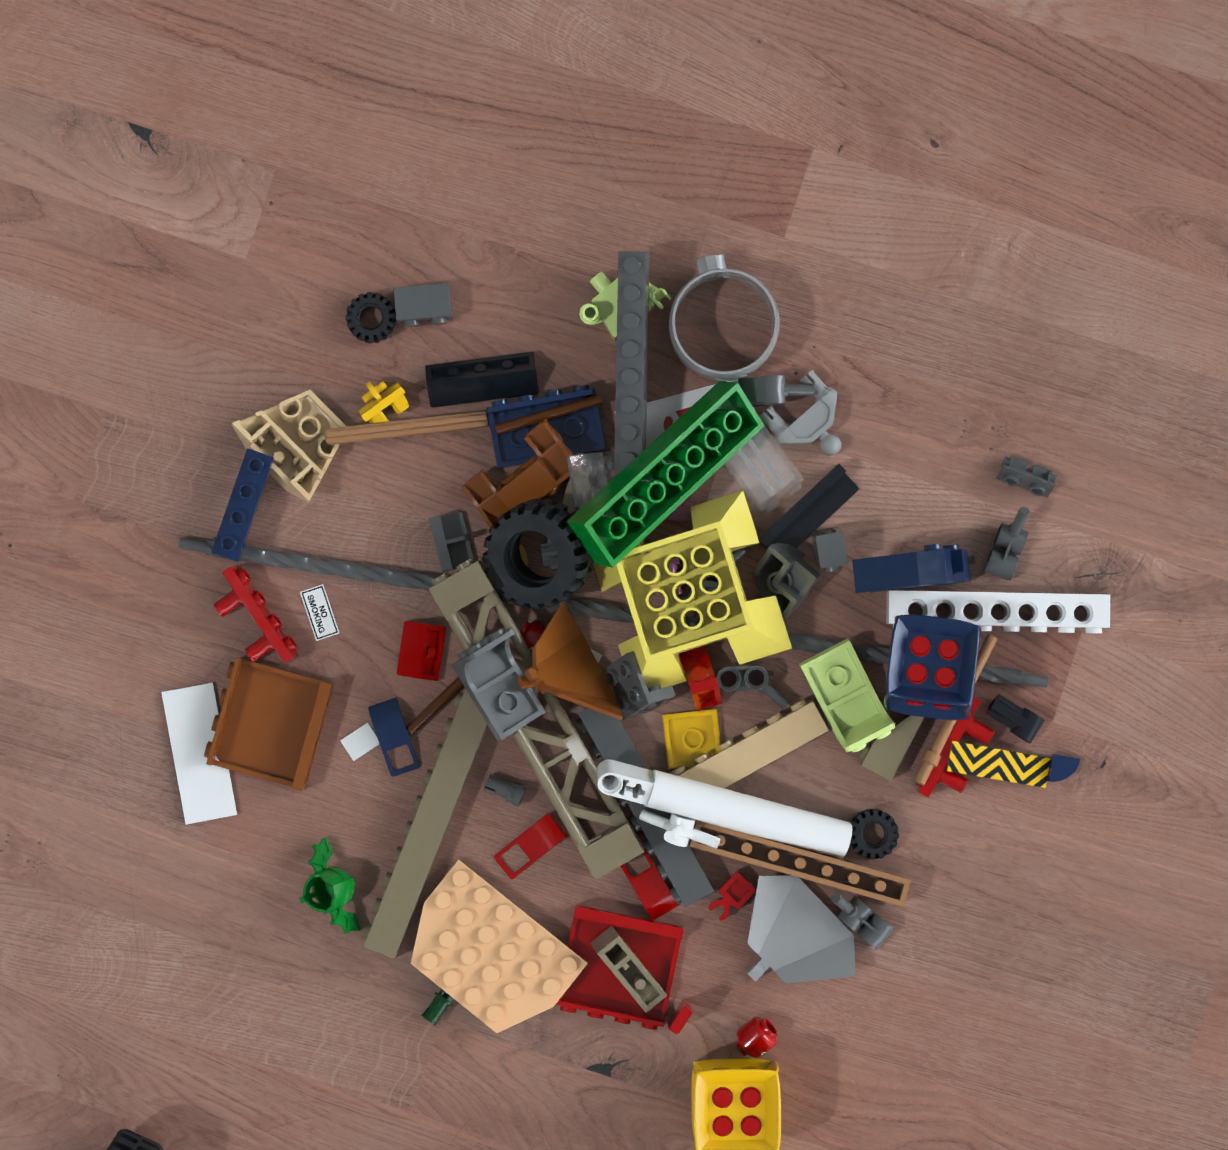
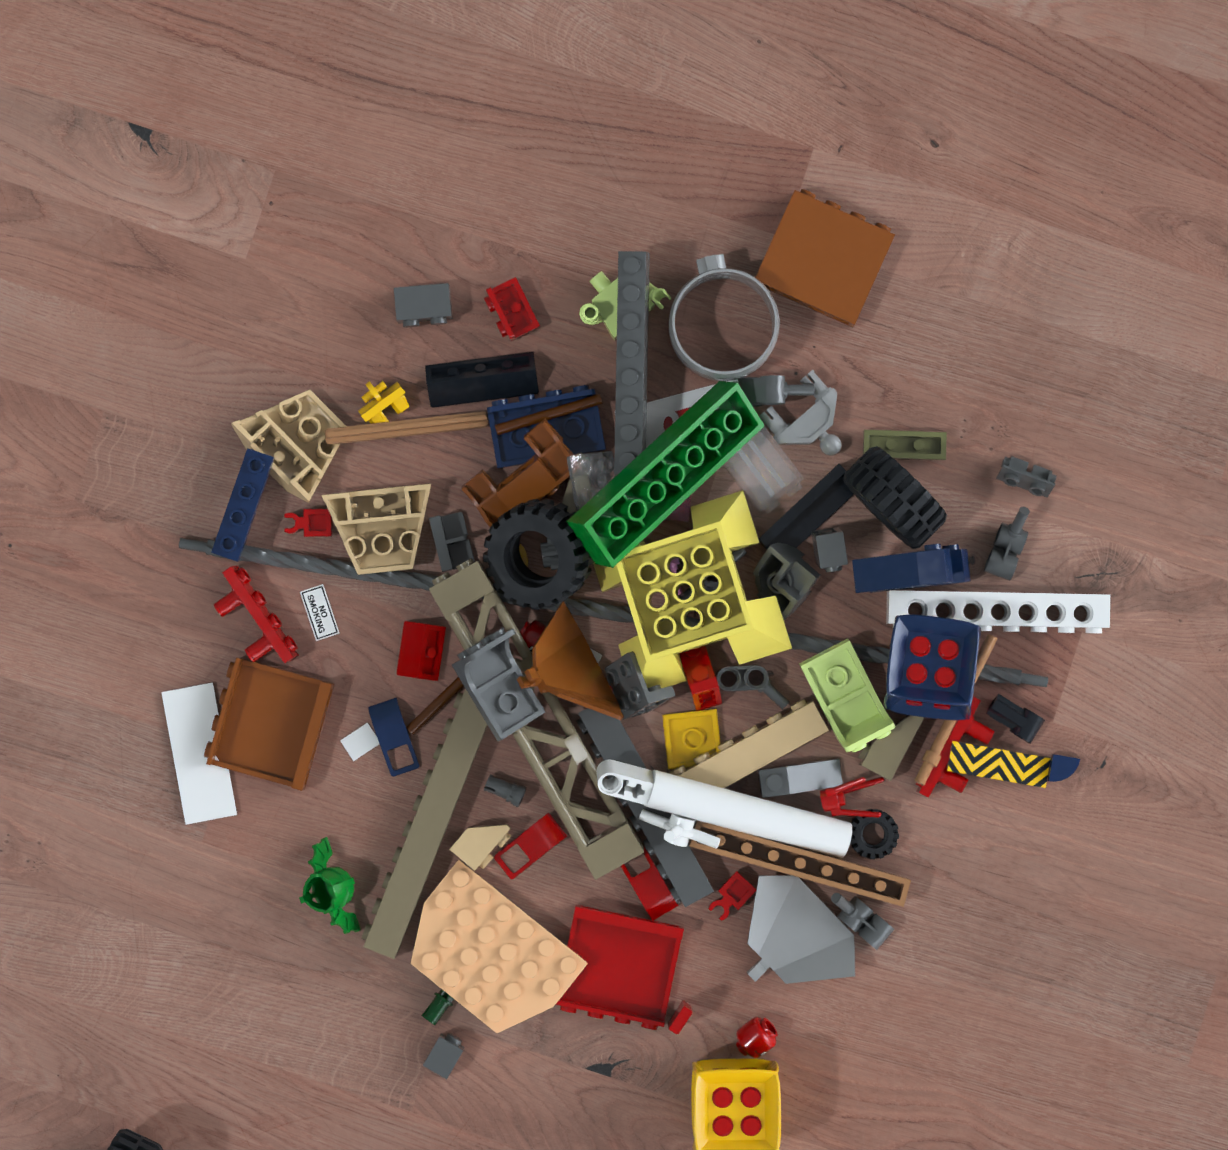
(314, 522): none -> red plate
(354, 317): black tyre -> none
(380, 525): none -> tan wedge
(444, 1055): none -> dark grey brick
(478, 842): none -> tan slope
(512, 308): none -> red bracket
(628, 968): dark tan slope -> none
(799, 778): none -> slope
(824, 257): none -> dark orange panel
(834, 797): none -> red plant
(895, 497): none -> black tyre
(907, 444): none -> olive plate

